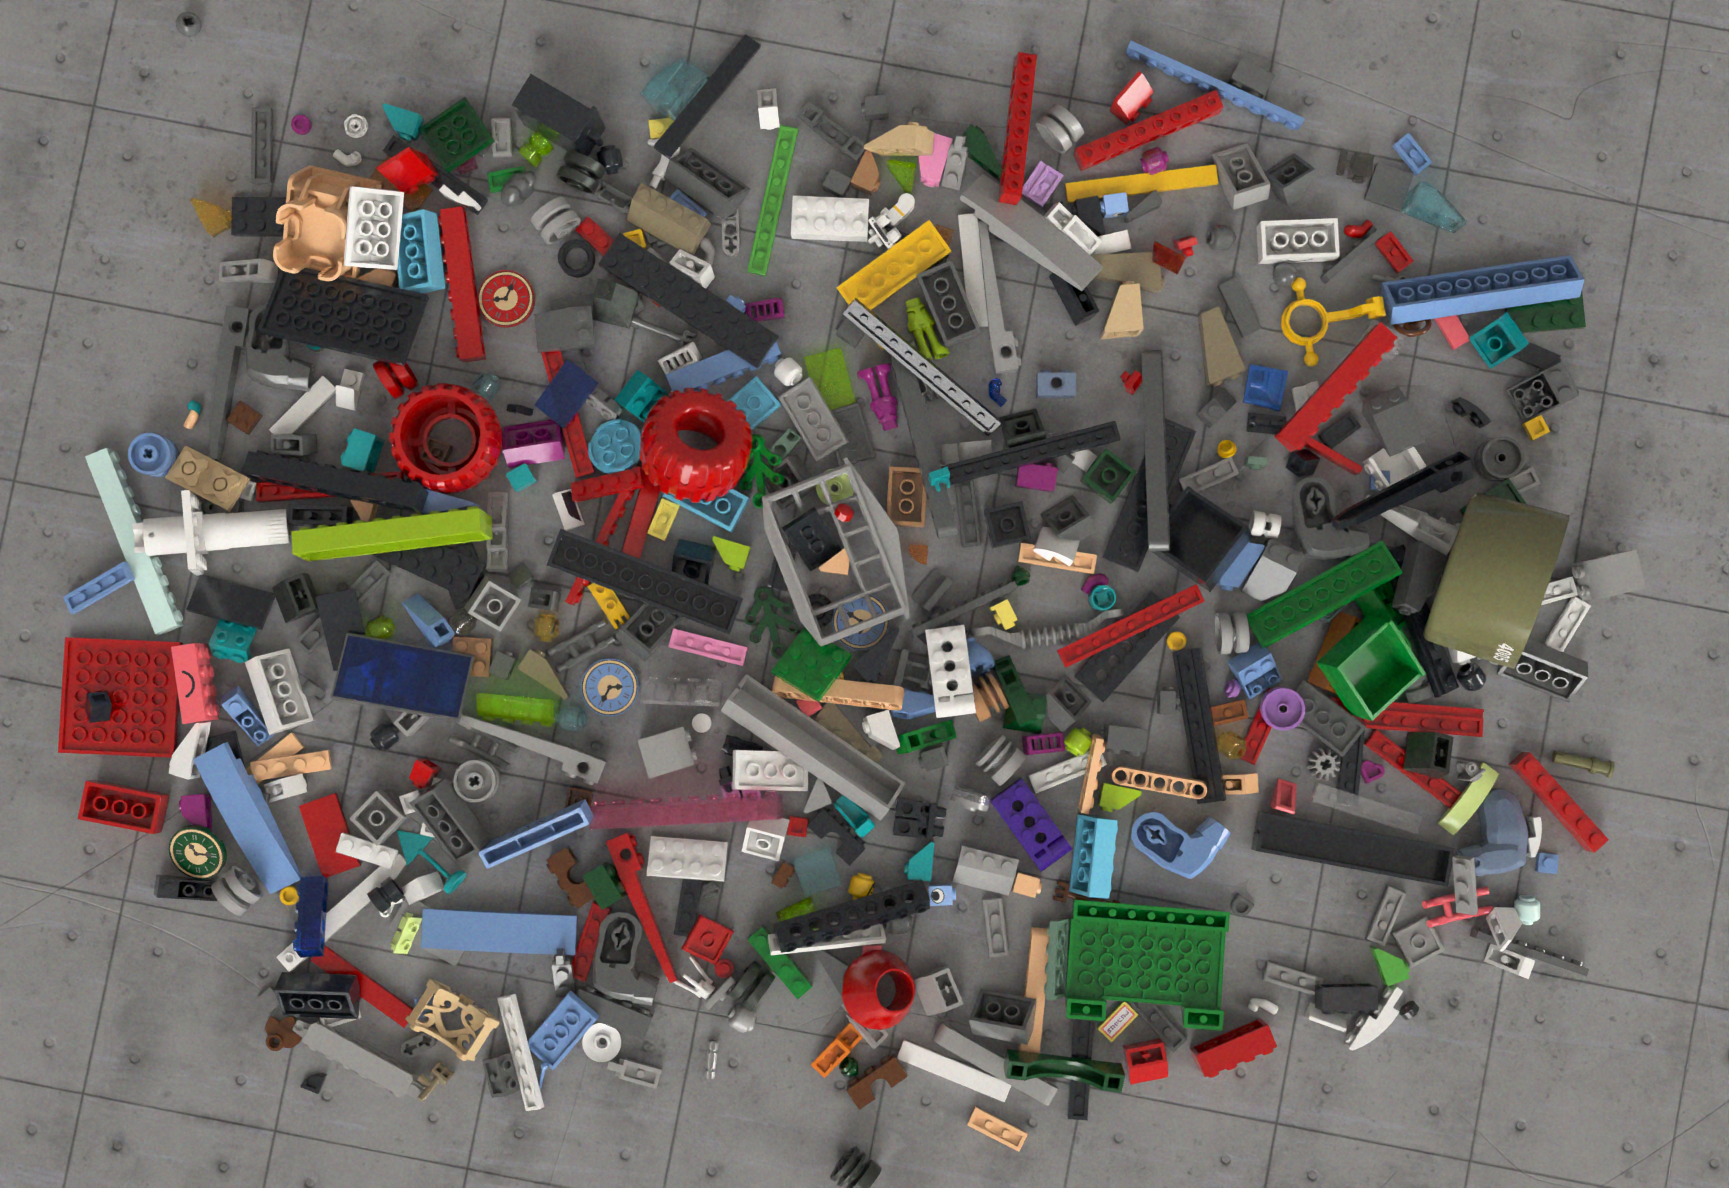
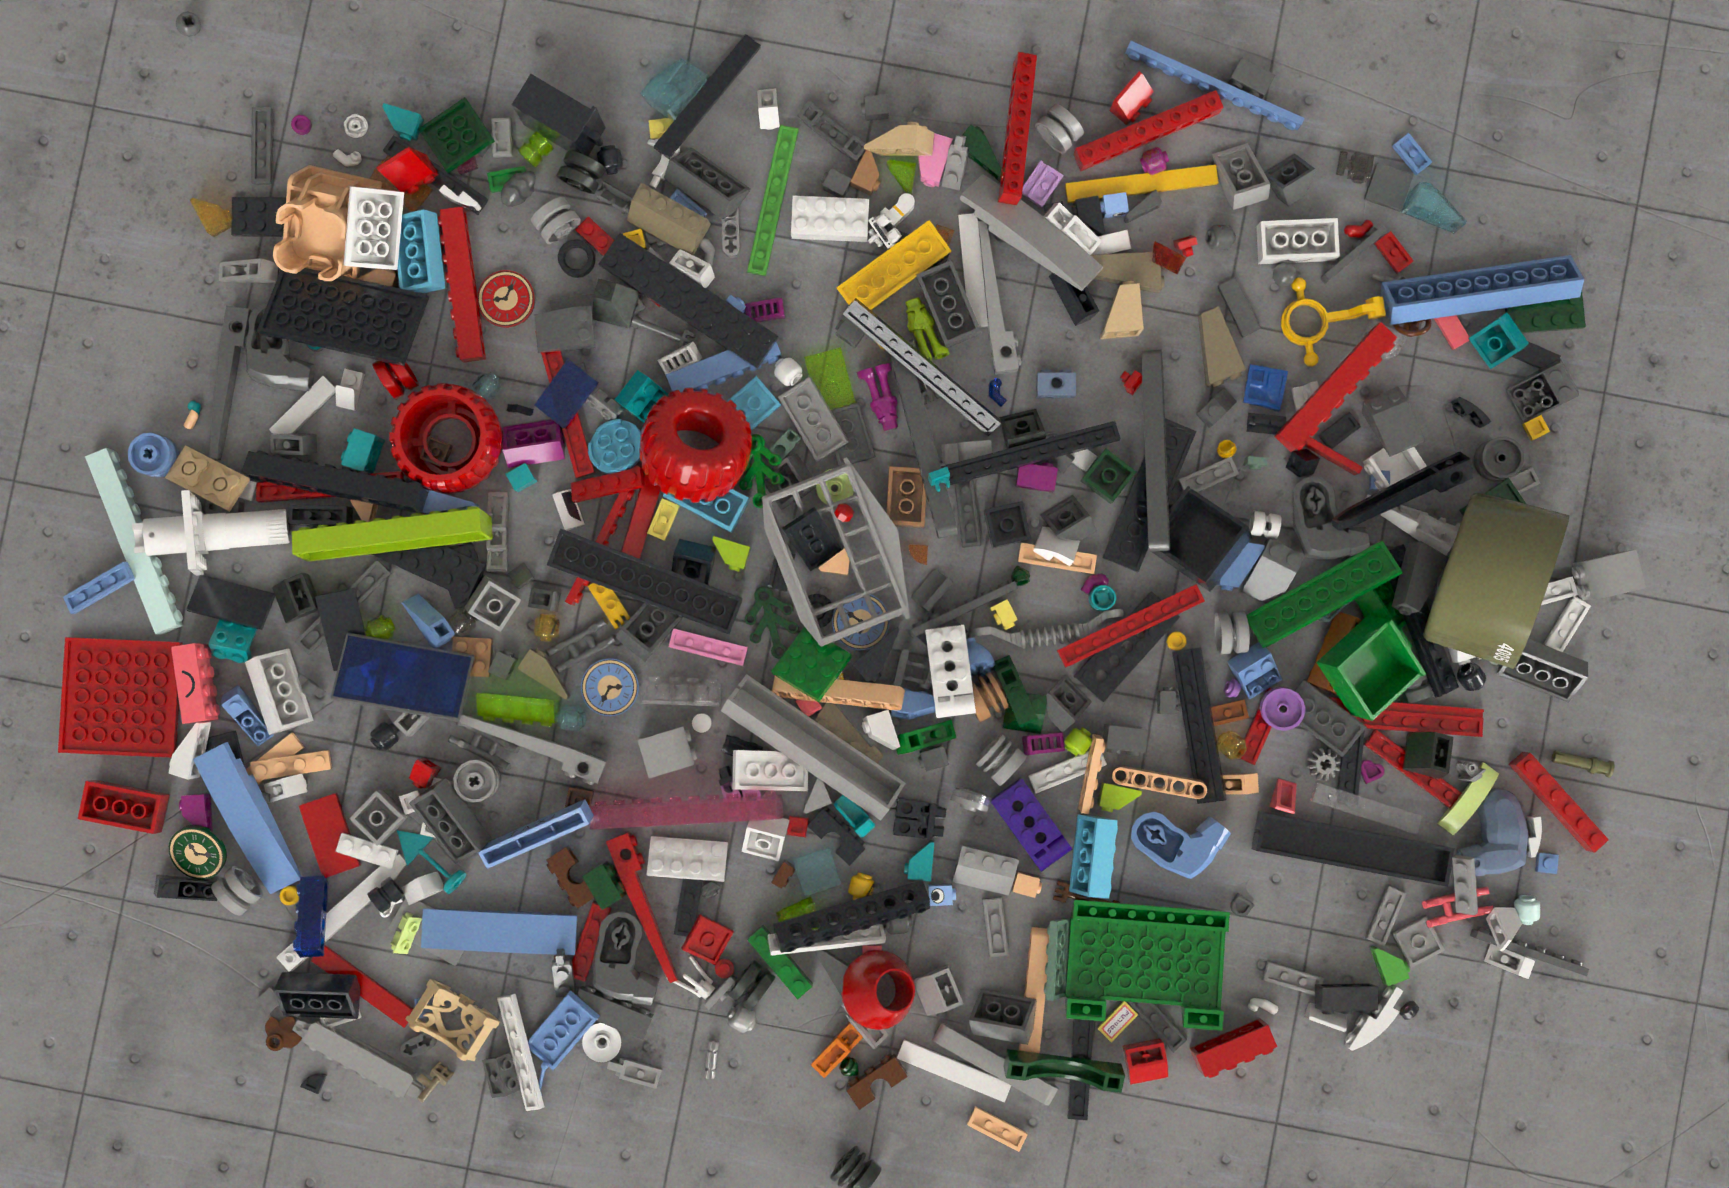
(98, 706): black panel -> none
(244, 417): reddish brown piece -> none

